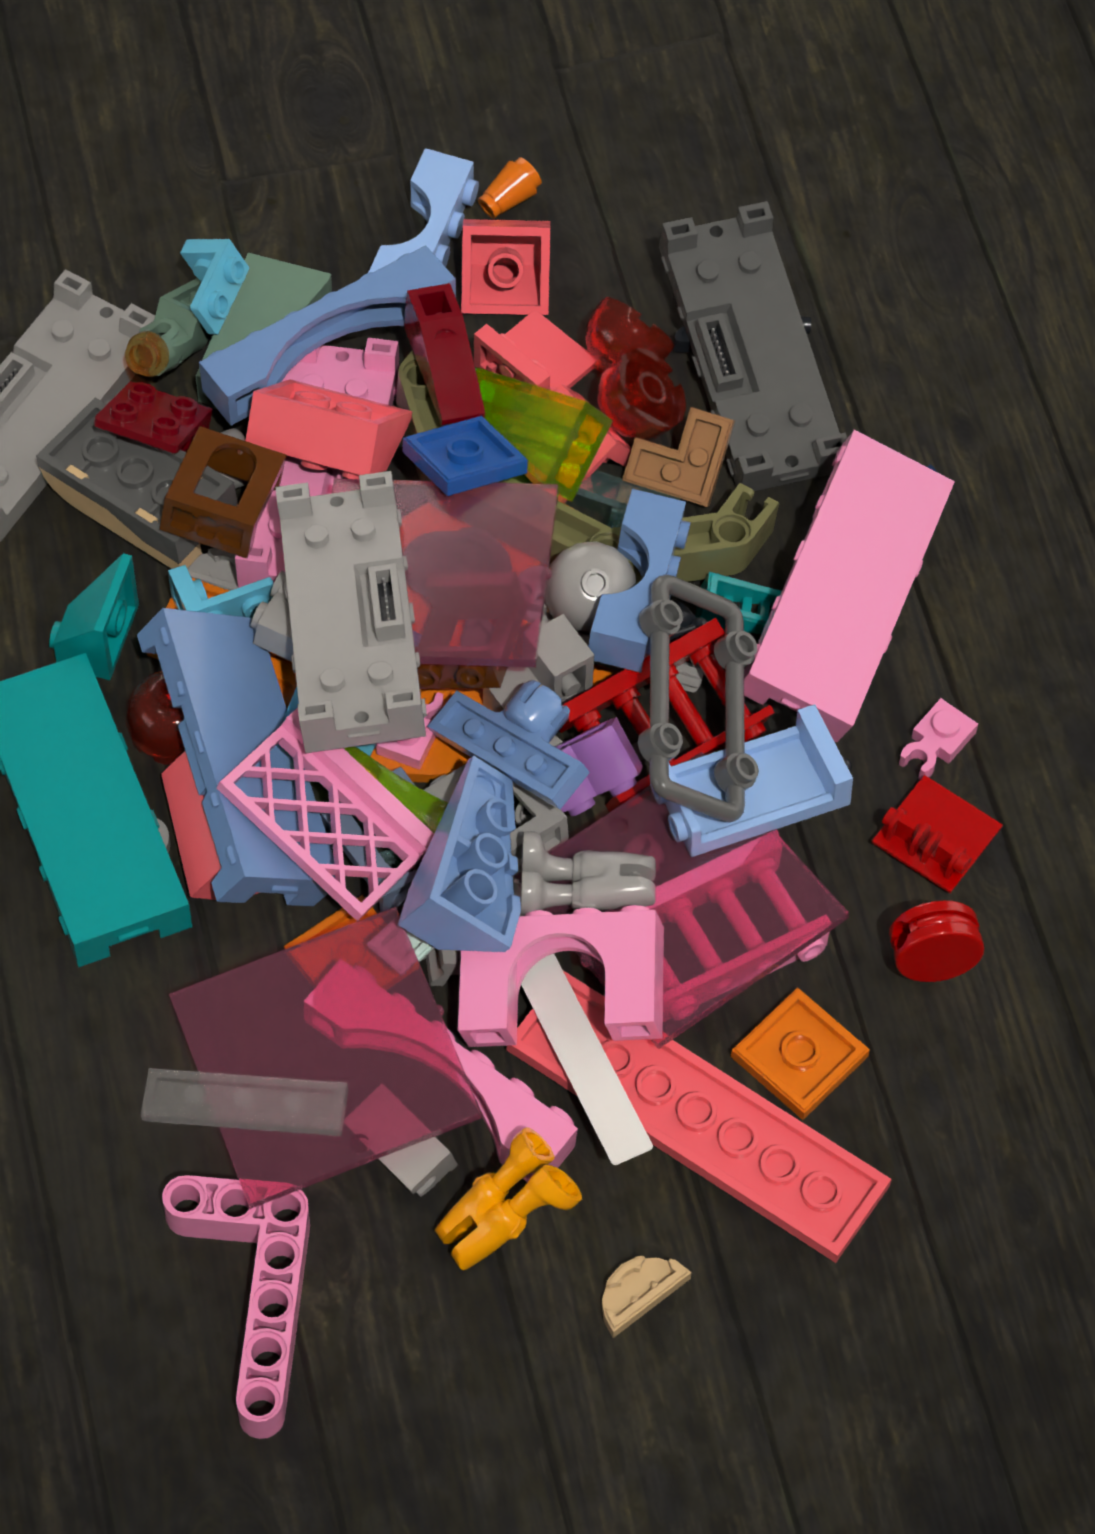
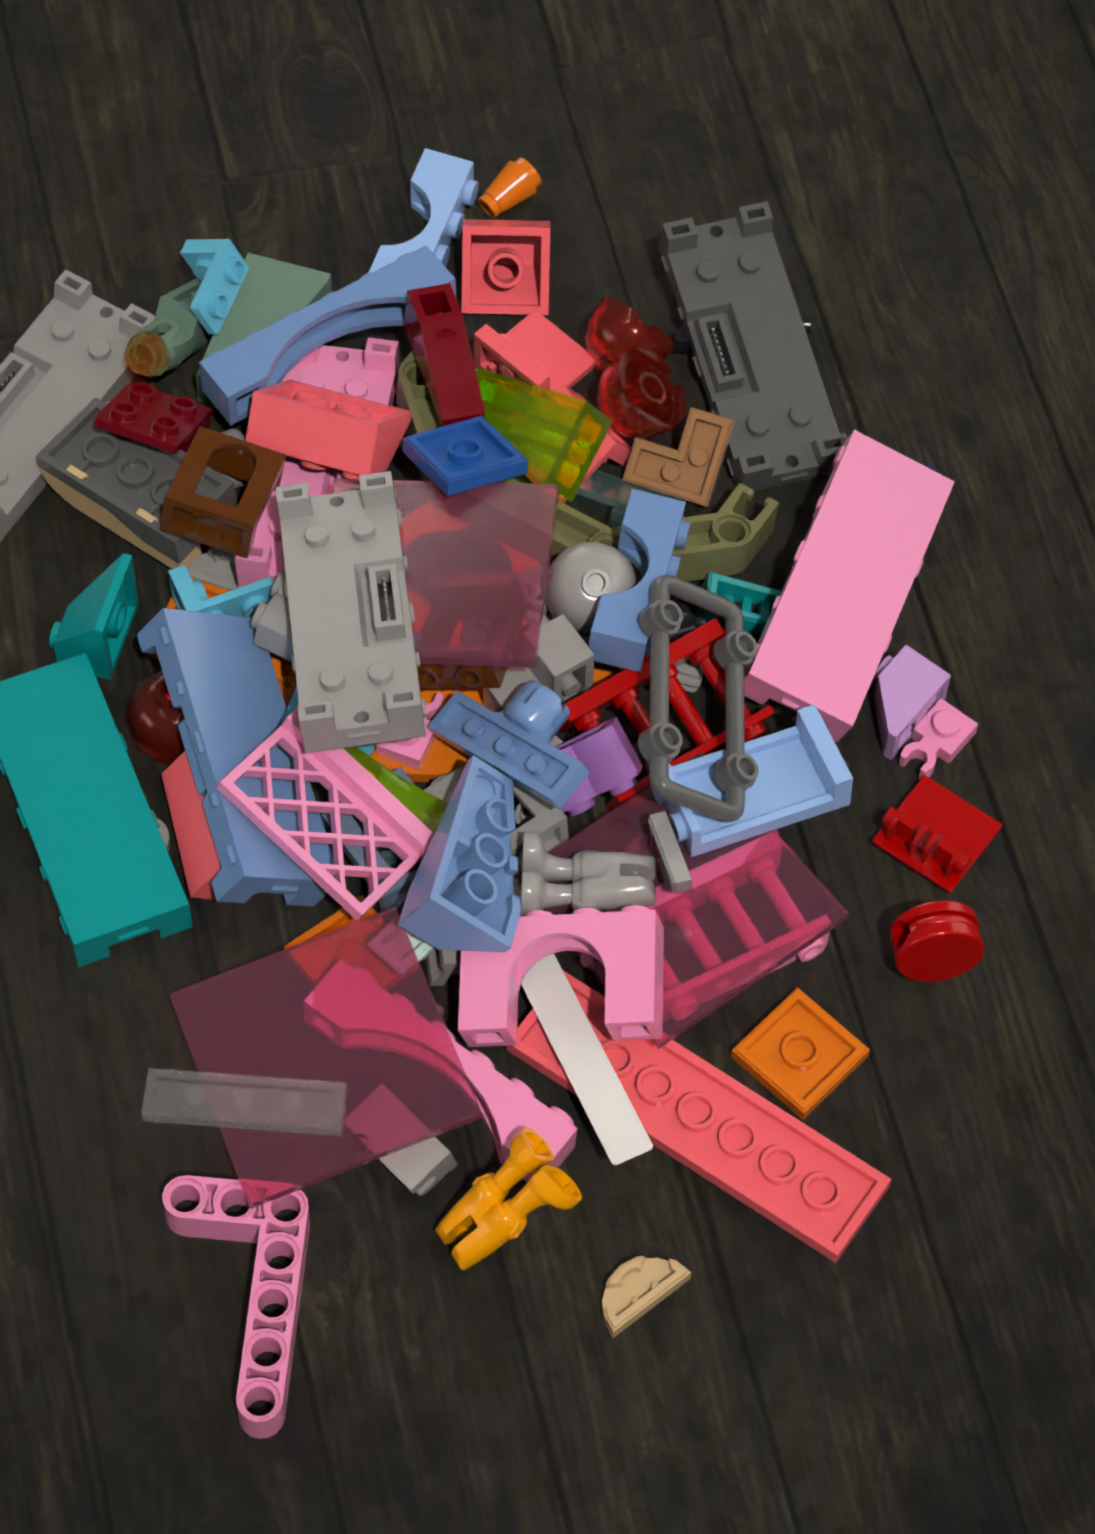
(672, 863): none -> light grey tile
(904, 695): none -> lavender slope

